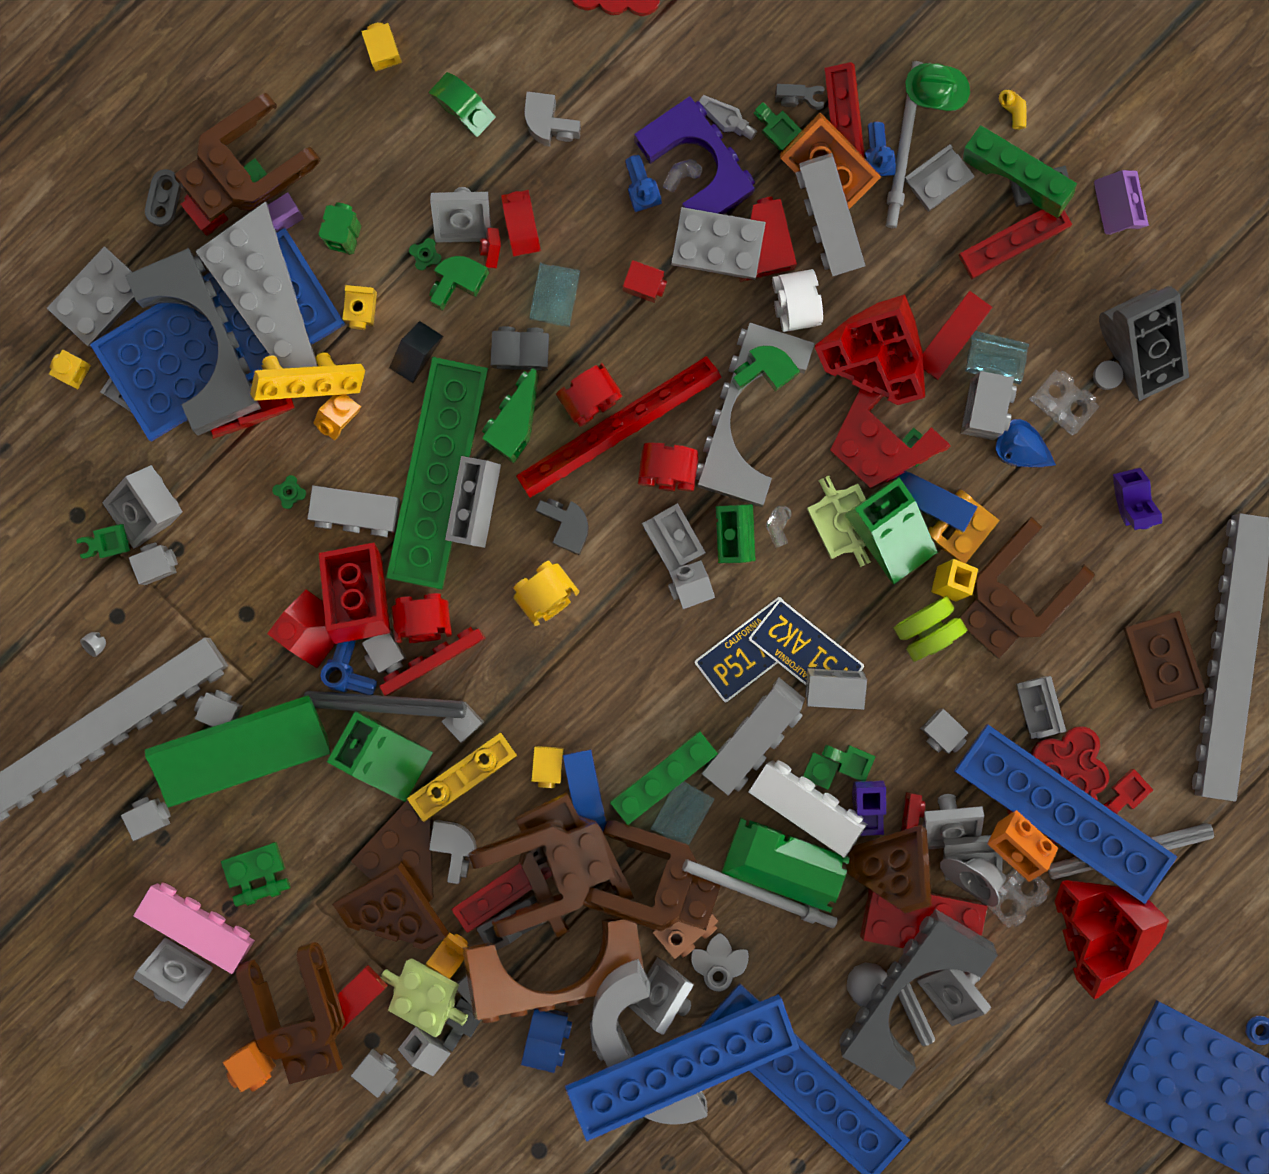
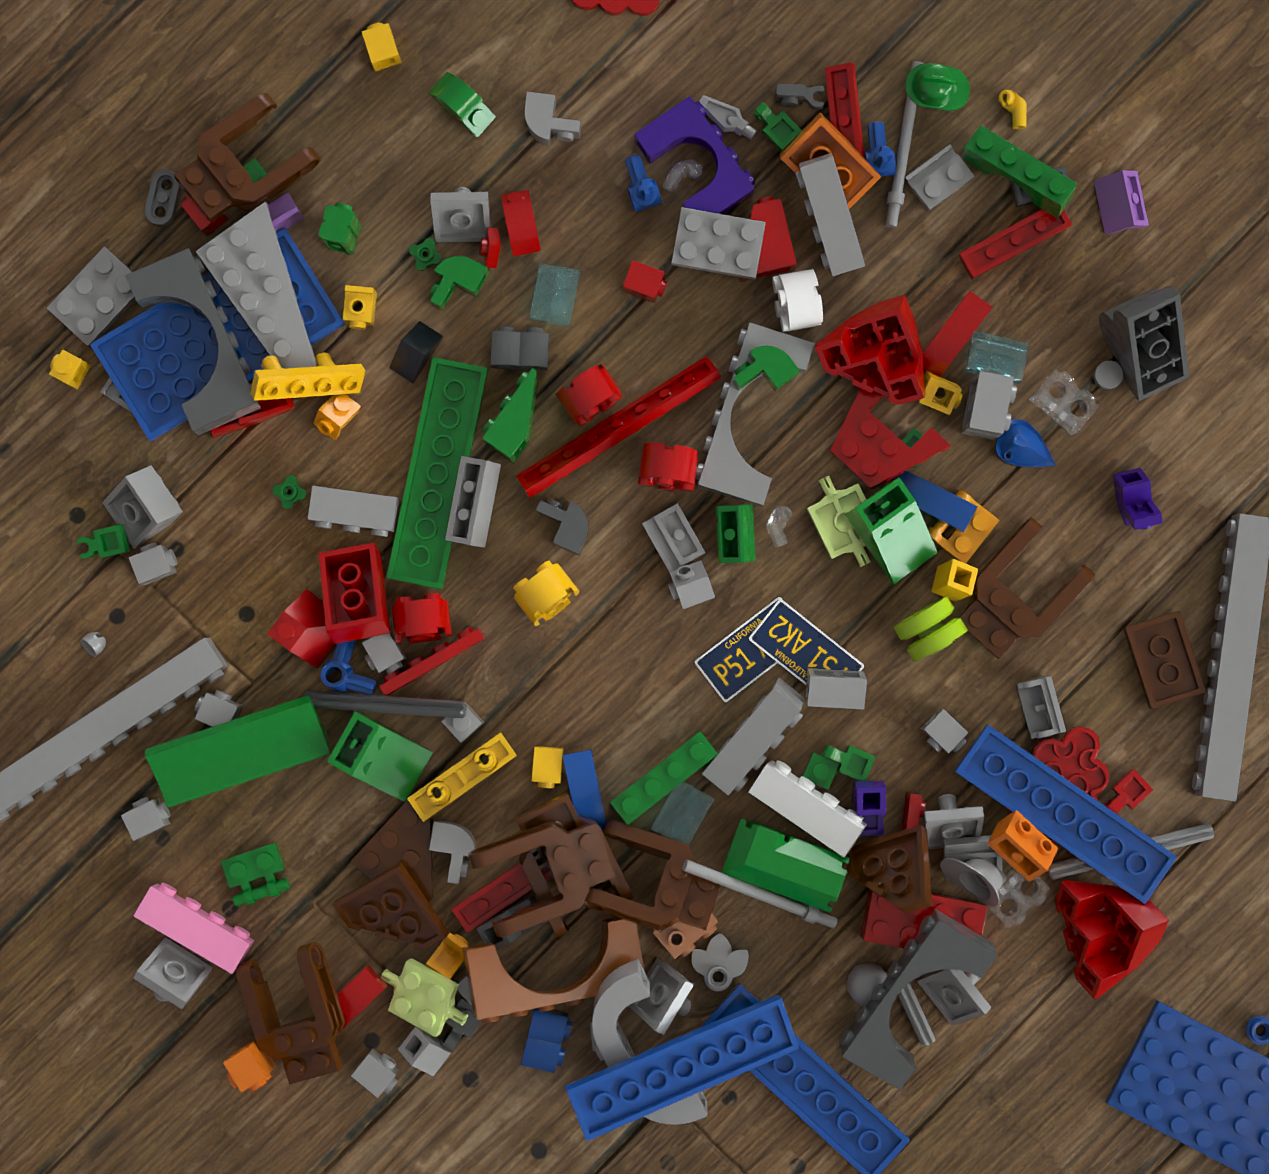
(948, 400): none -> yellow brick

